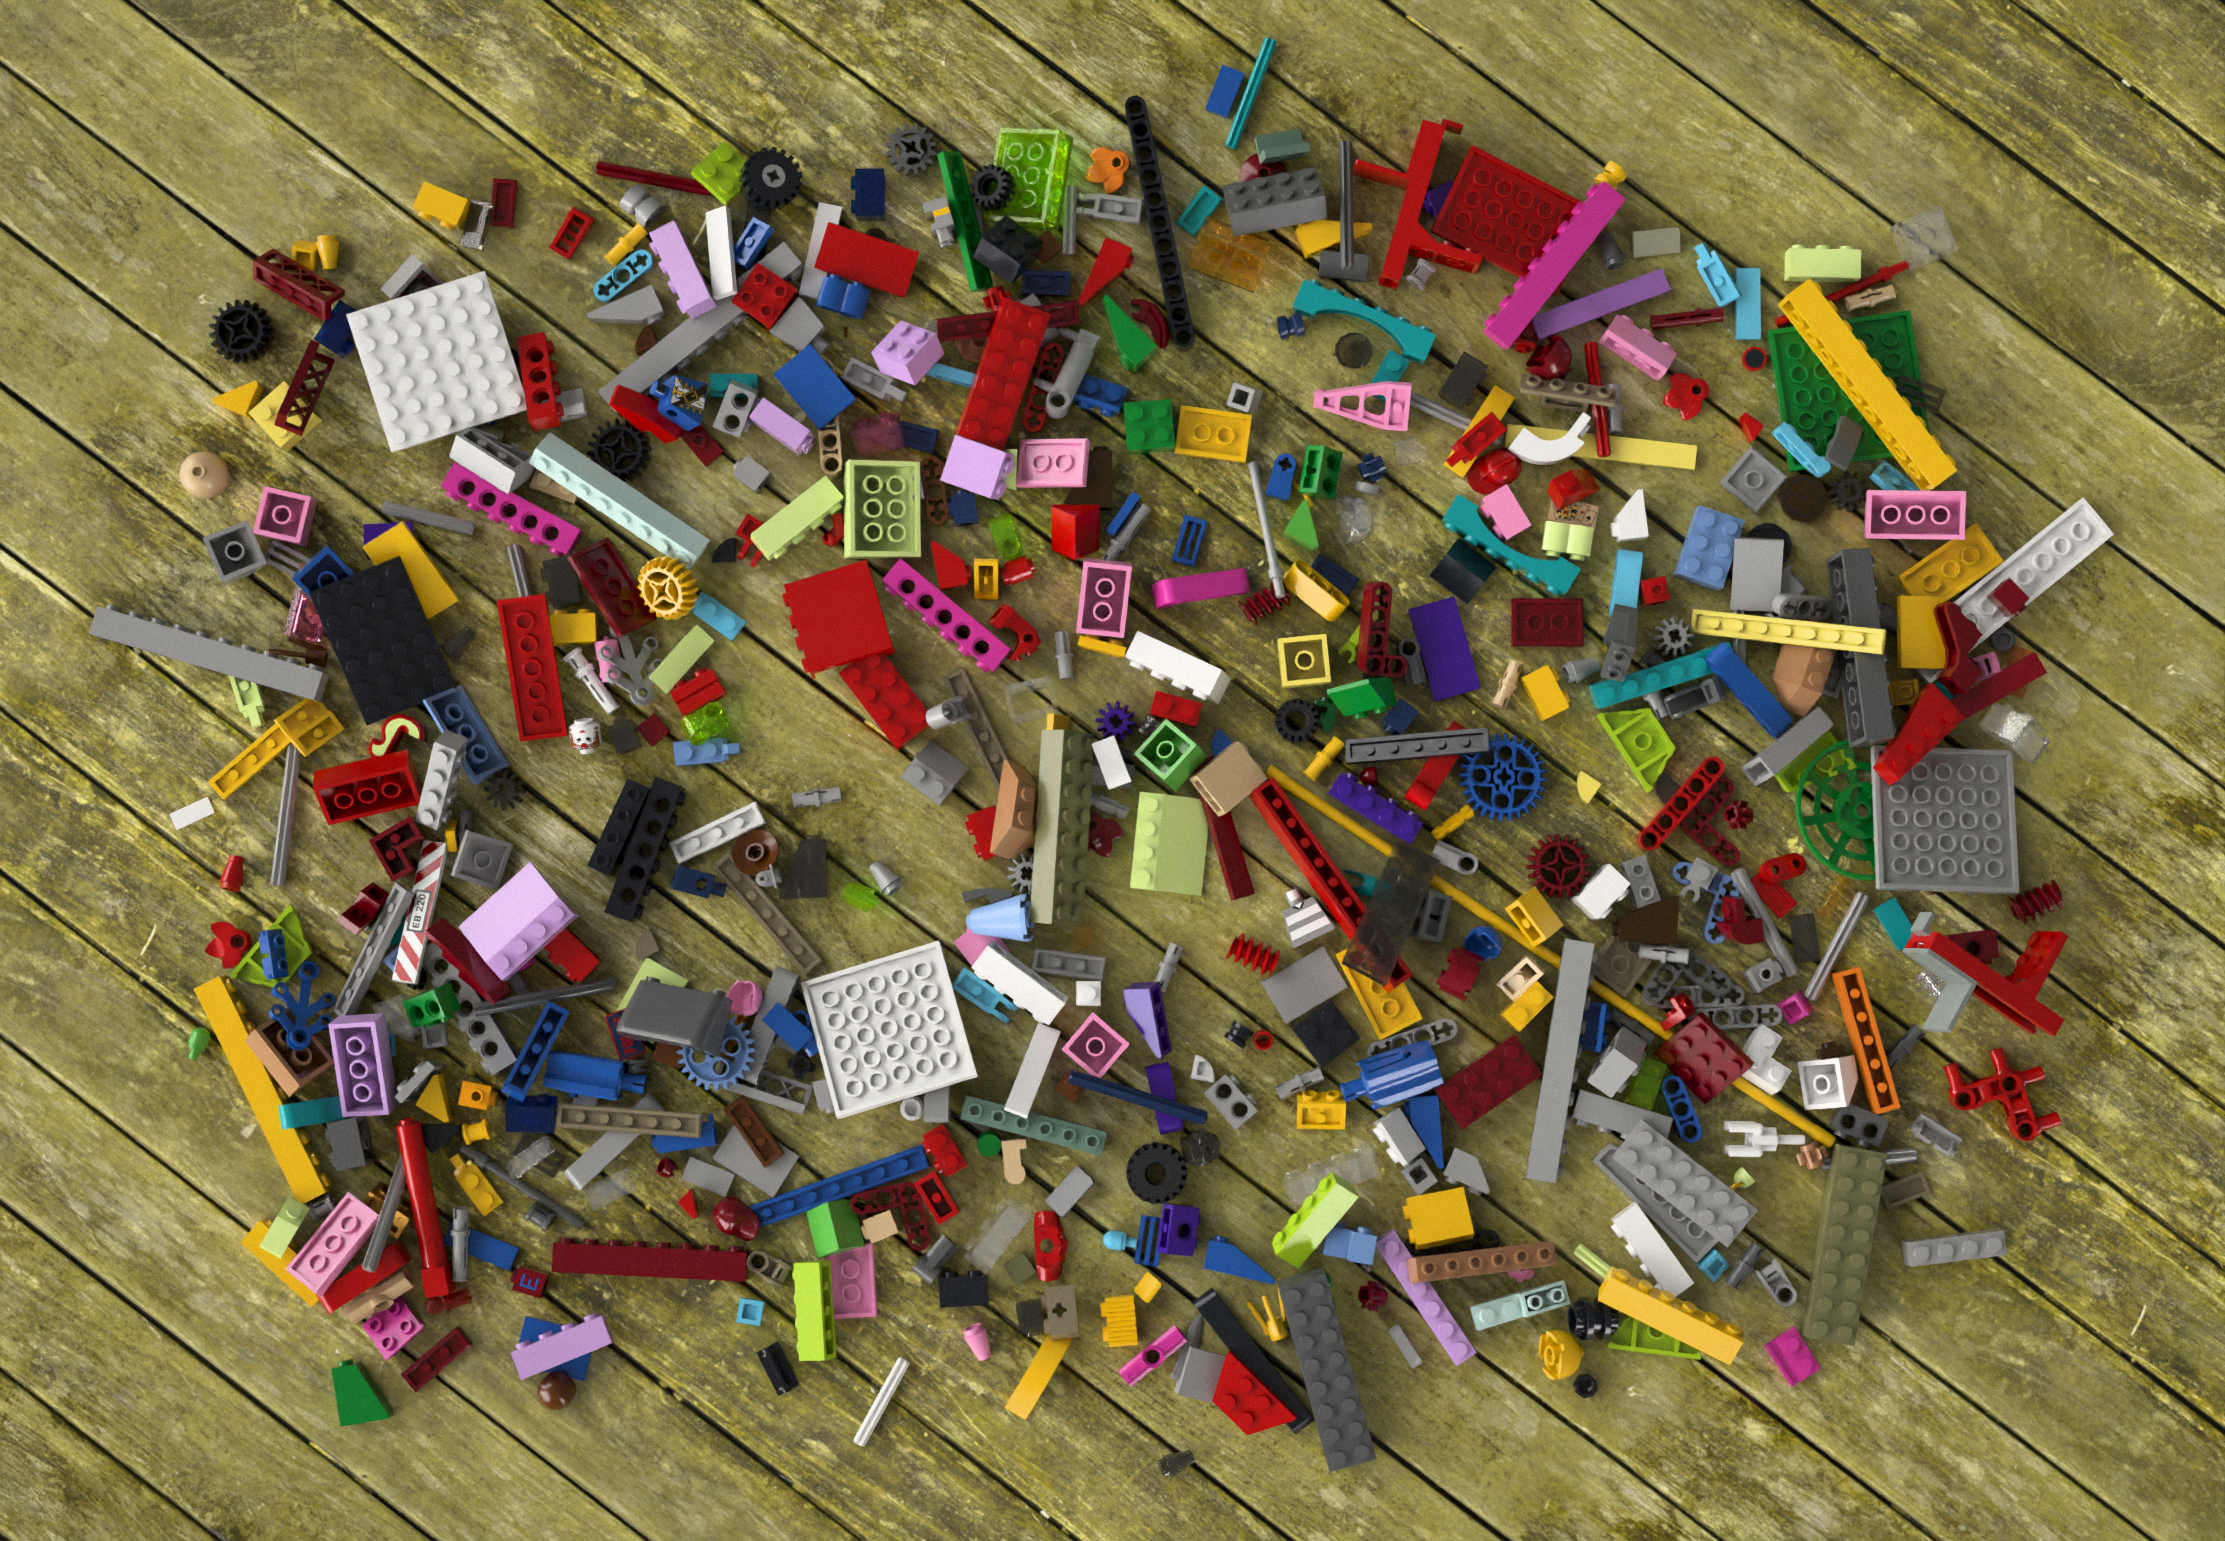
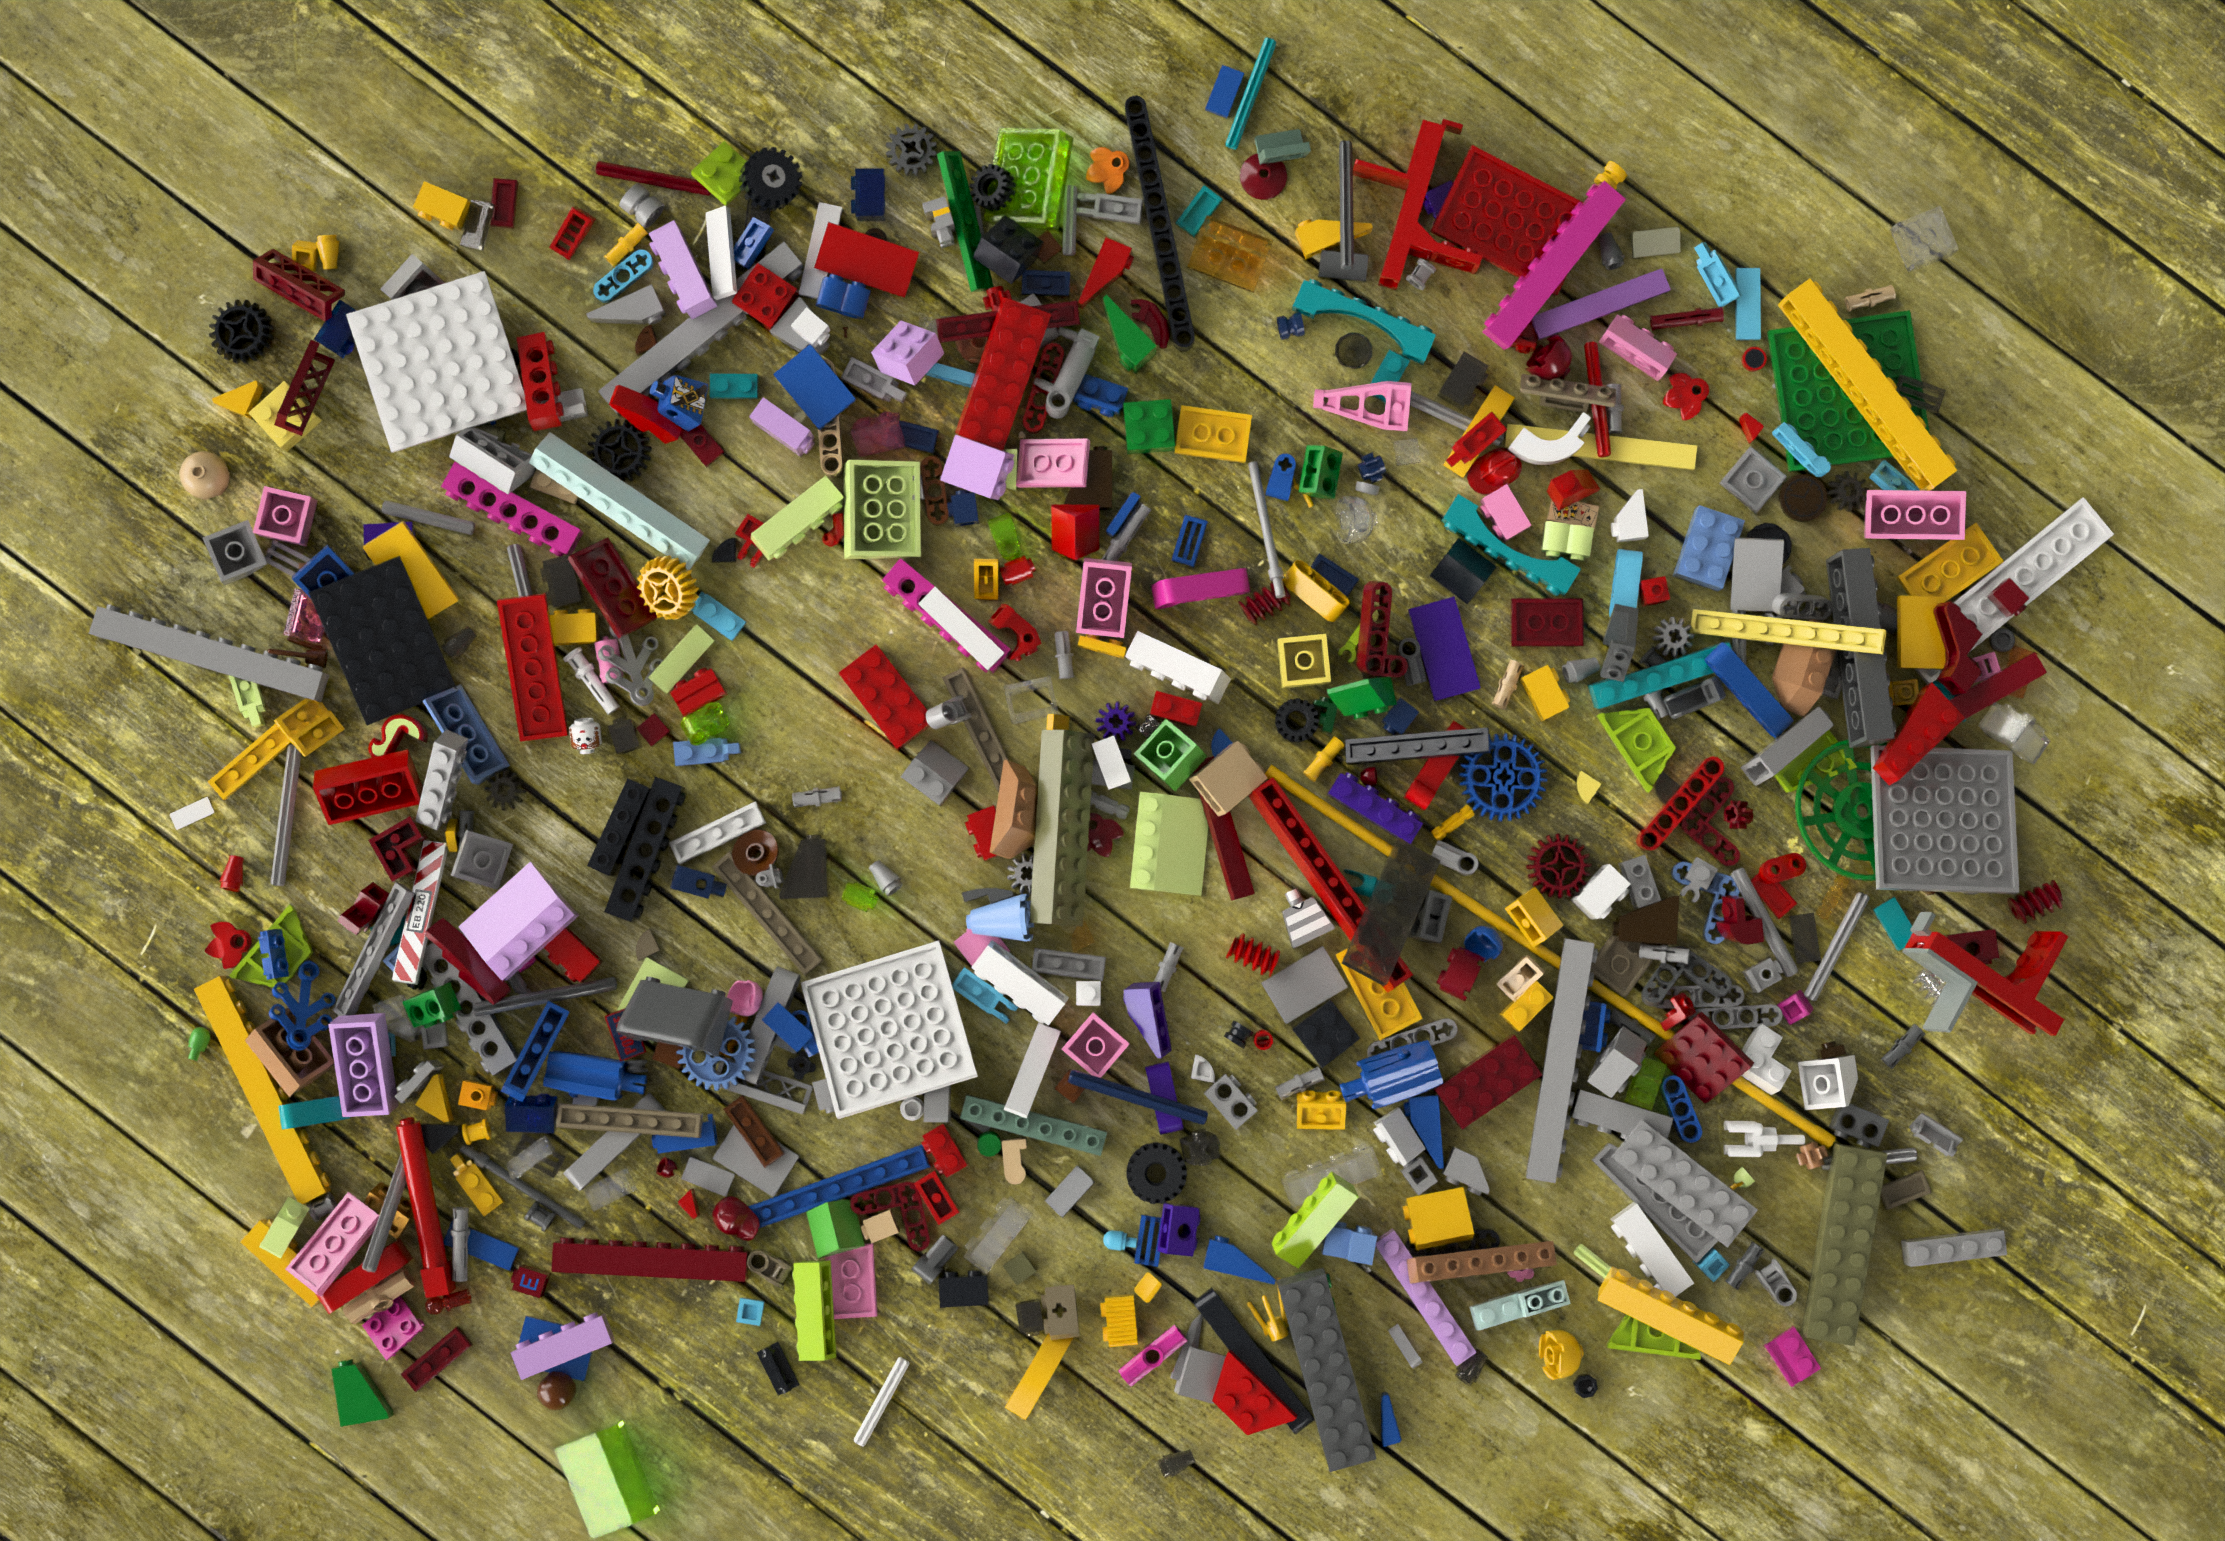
(350, 1143): dark grey brick -> none
(607, 1480): none -> clear neon green slope
(731, 406): light grey brick -> none
(751, 473): light grey brick -> none
(811, 328): none -> white brick
(837, 617): red panel -> none
(950, 568): red slope -> none
(961, 628): none -> white tile
(978, 1341): bright pink cone -> none
(1048, 1227): red piece -> none
(1244, 397): light grey brick -> none
(1275, 201): dark grey brick -> none
(1301, 528): bright green slope -> none
(1373, 1296): dark red gear -> none
(1389, 1428): none -> blue slope
(1471, 1368): none -> clear smoke cone
(1592, 1318): black piece -> none
(1823, 264): yellowish green brick -> none
(1845, 441): dark grey slope -> none
(1865, 1040): orange brick -> none
(1883, 275): red bar -> none
(2014, 1101): red pin -> none

